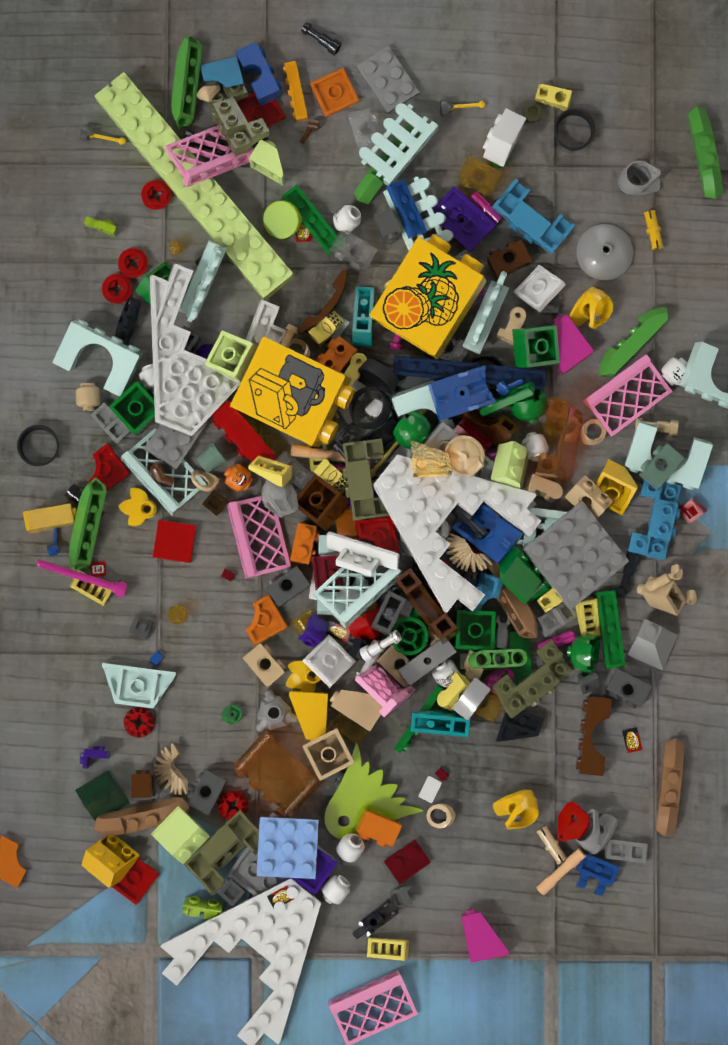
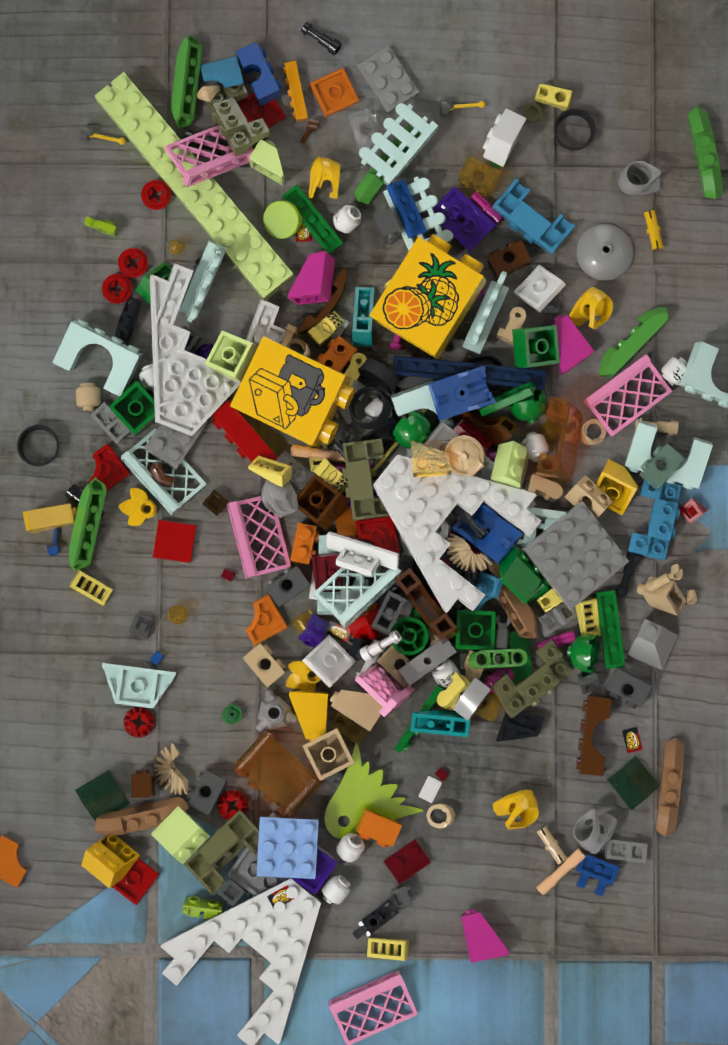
(96, 752): dark purple bracket -> none
(98, 569): red sticker -> none
(118, 587): dark pink piece -> none
(210, 478): tan piece -> none
(211, 458): sand green piece -> none
(238, 477): orange head -> none
(314, 280): none -> dark pink slope
(322, 170): none -> yellow helmet
(363, 251): clear brick -> none
(504, 389): blue hand -> none
(568, 826): red piece -> none
(632, 783): none -> clear green slope

